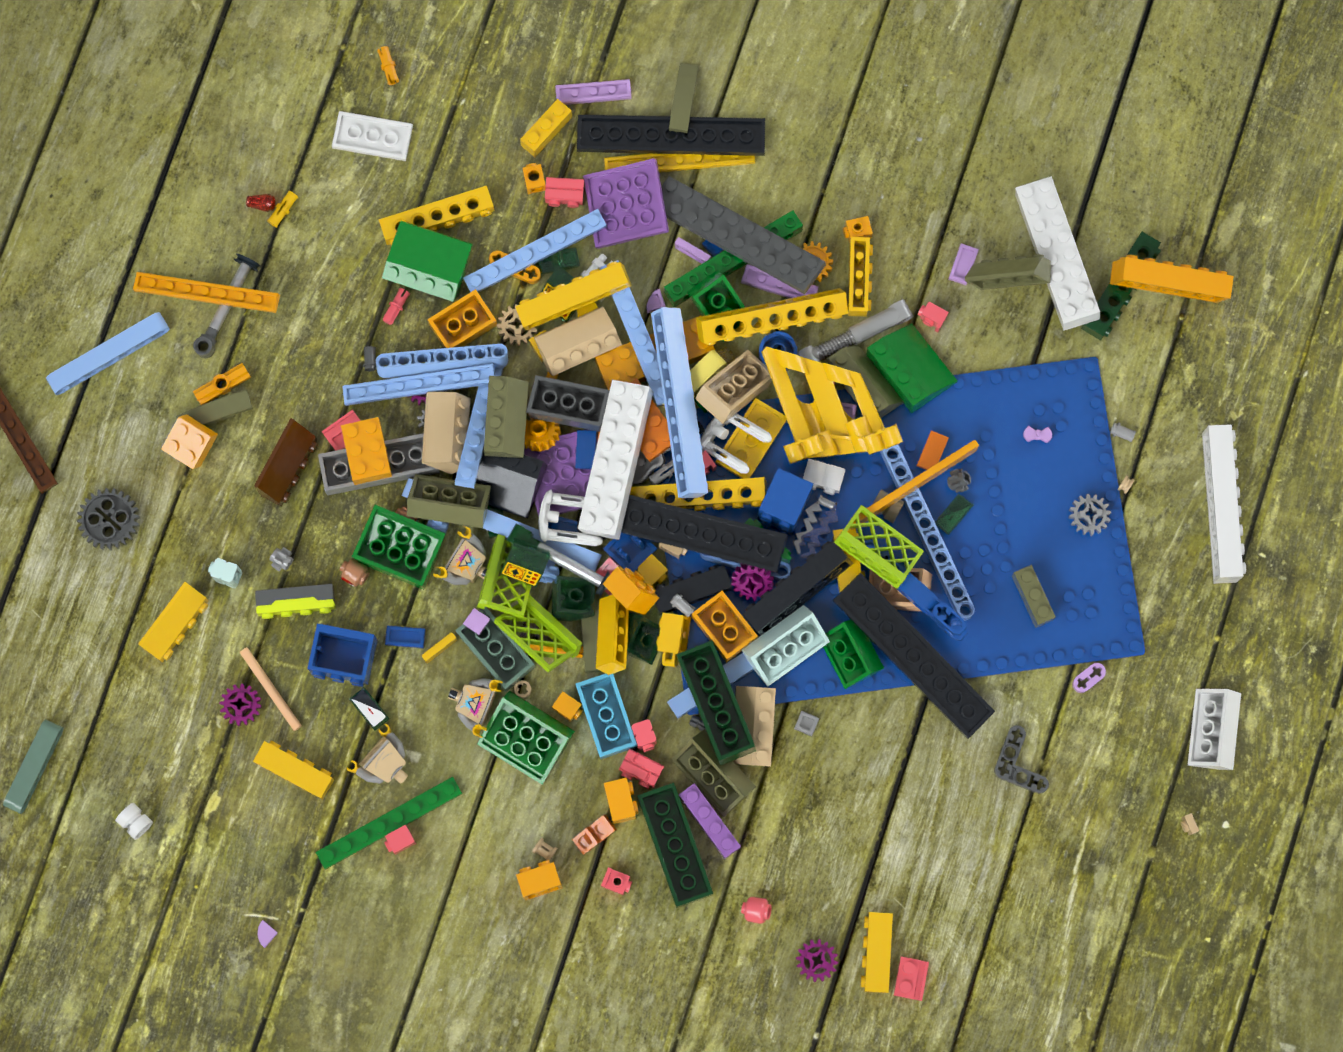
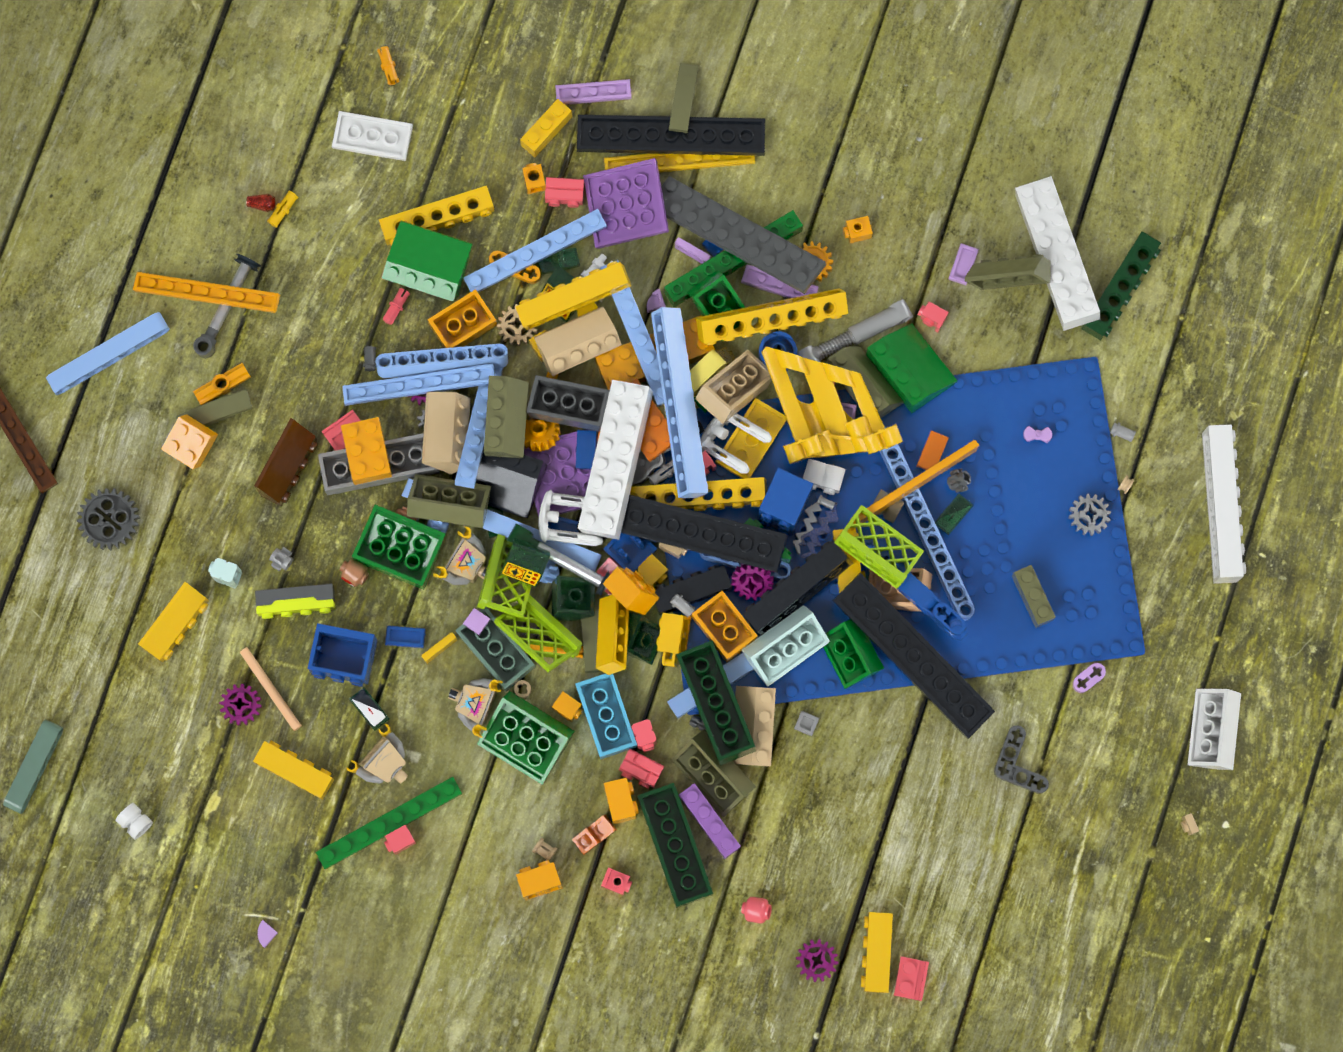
(859, 272): yellow brick -> none
(1171, 279): light orange brick -> none

